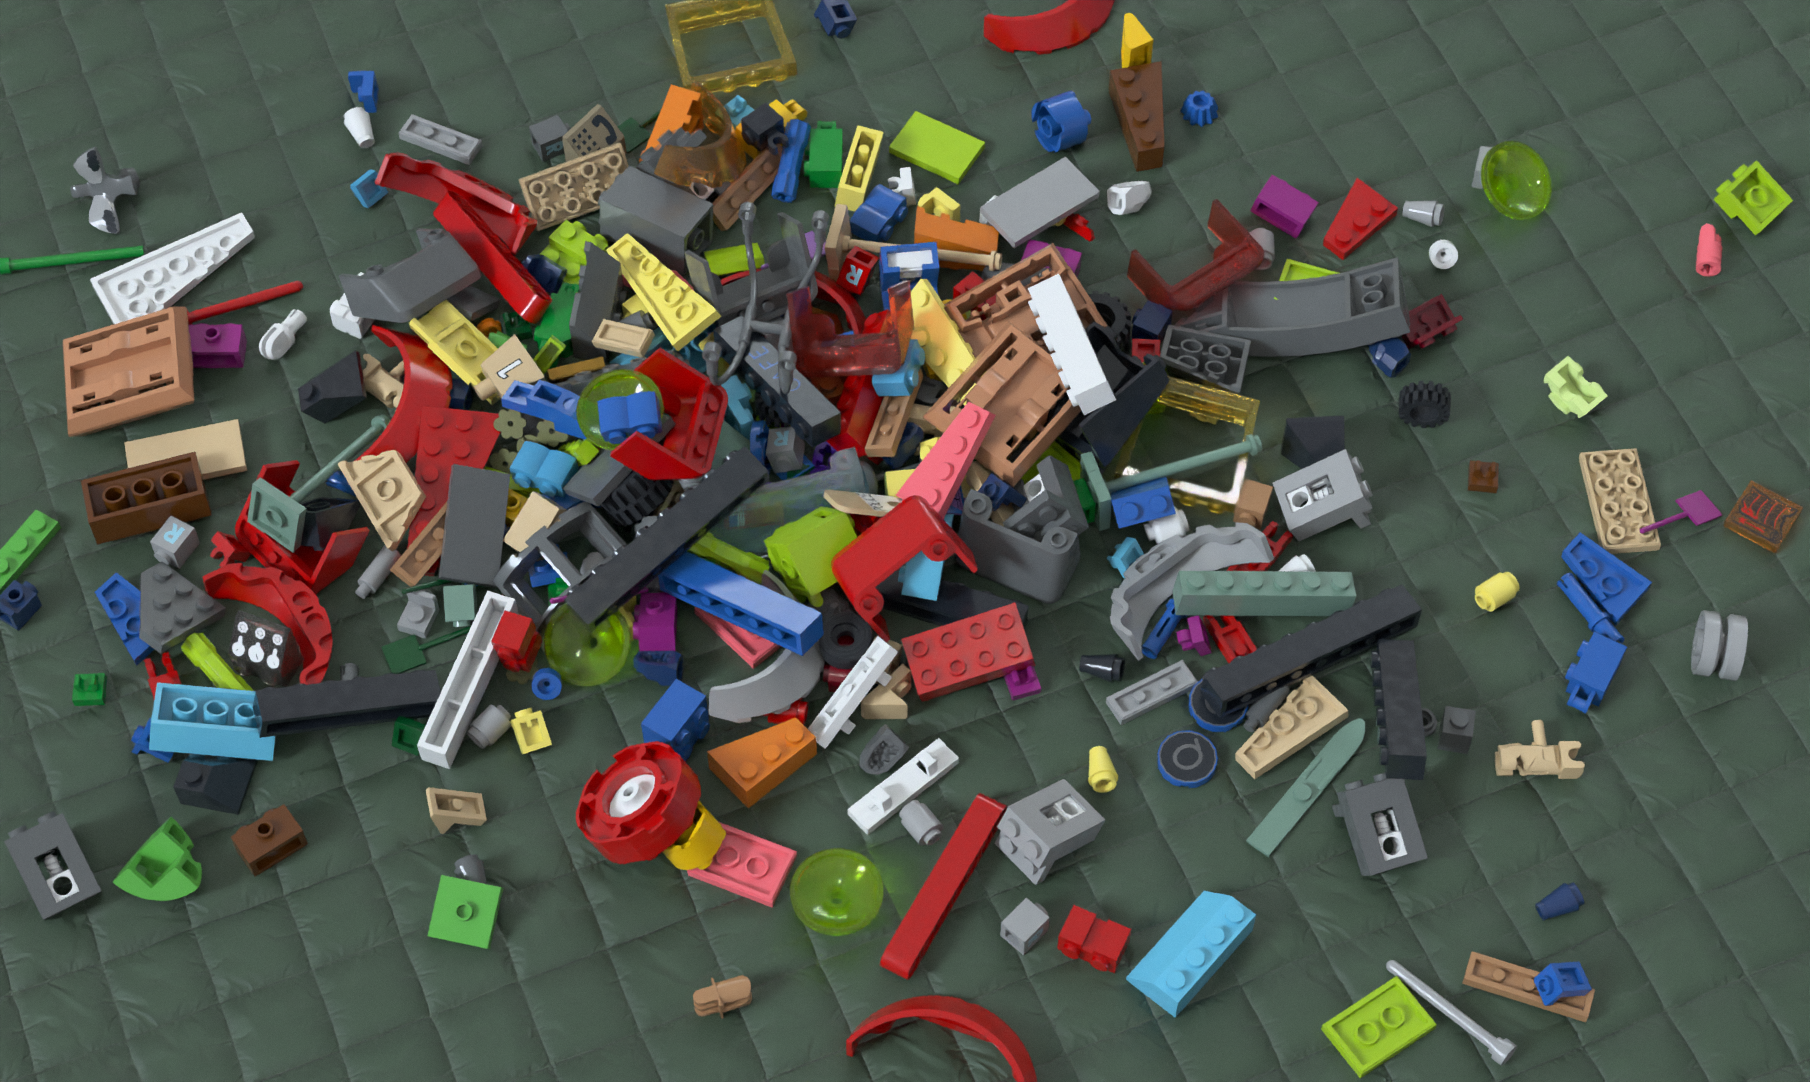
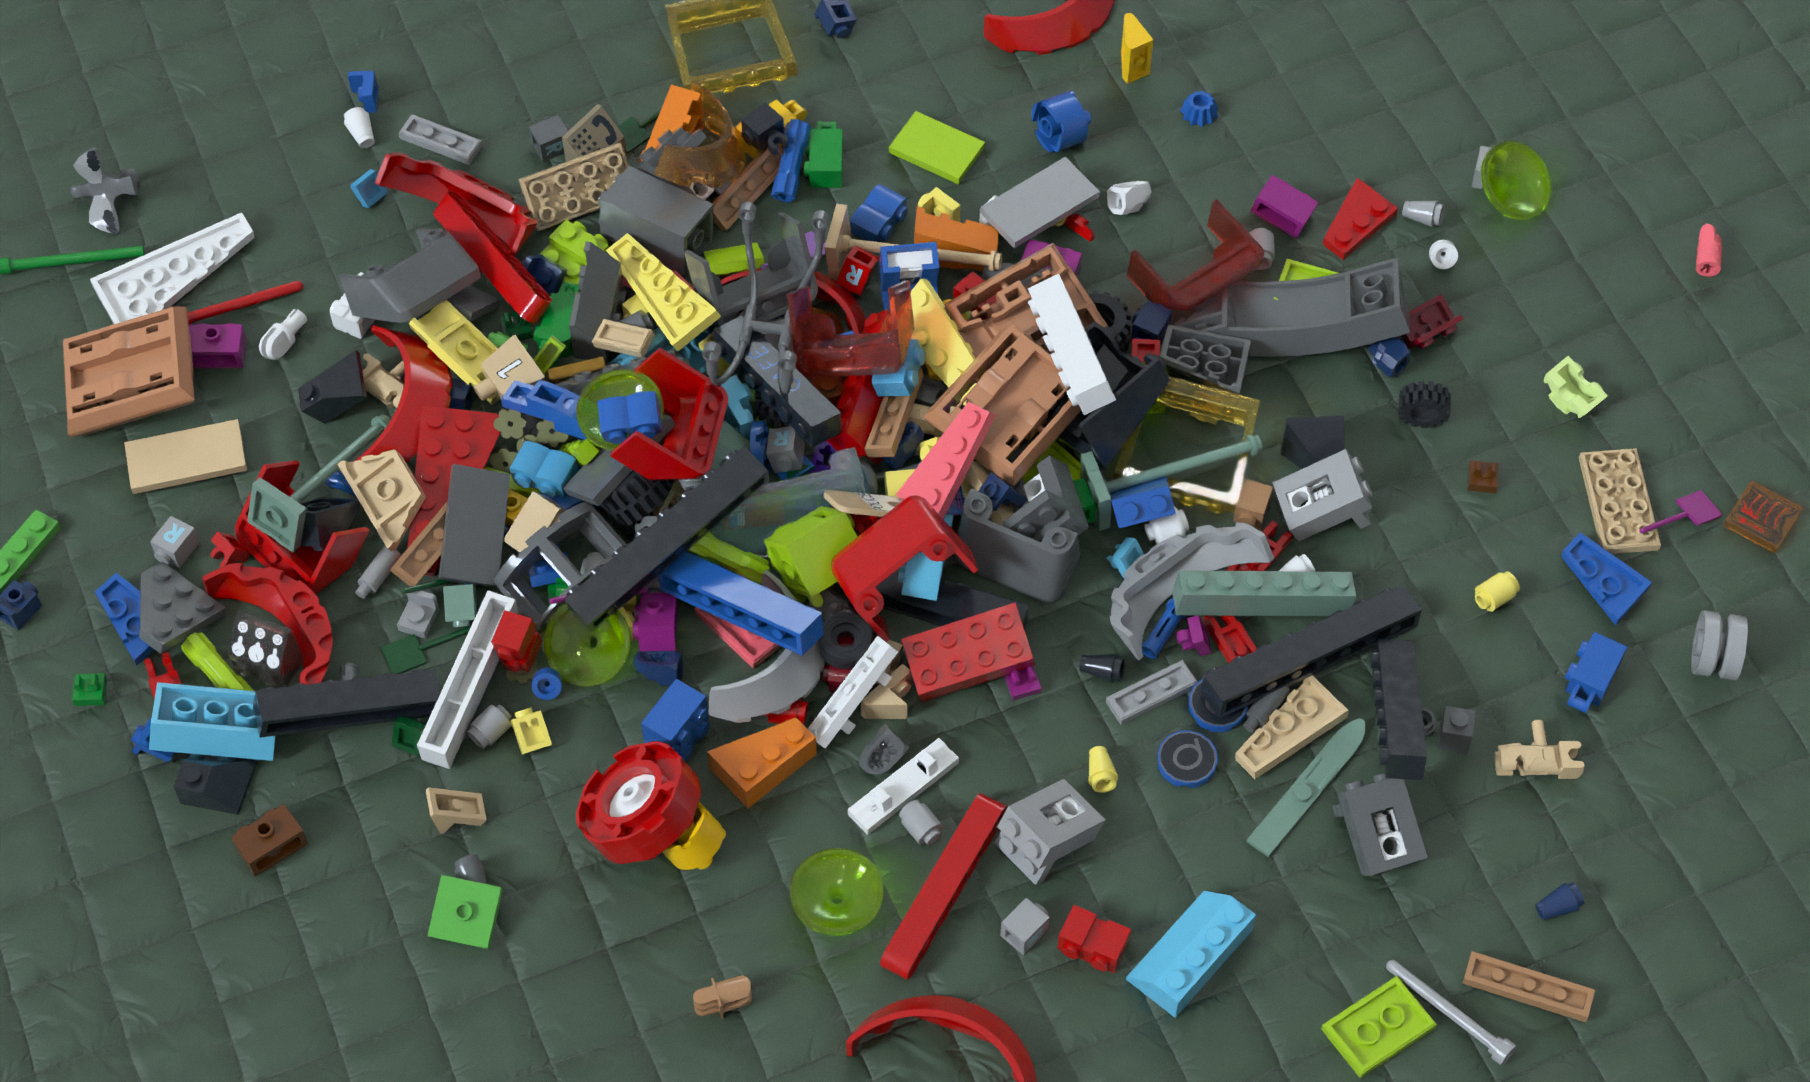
(29, 844): dark grey brick -> none
(145, 497): reddish brown slope -> none
(162, 866): bright green brick -> none
(489, 325): orange plate -> none
(737, 109): medium azure tile -> none
(748, 866): coral tile -> none
(859, 167): light yellow brick -> none
(905, 185): white tile -> none
(1139, 108): reddish brown wedge -> none
(1560, 981): blue bracket -> none
(1598, 620): blue pin -> none
(1752, 197): lime plate -> none

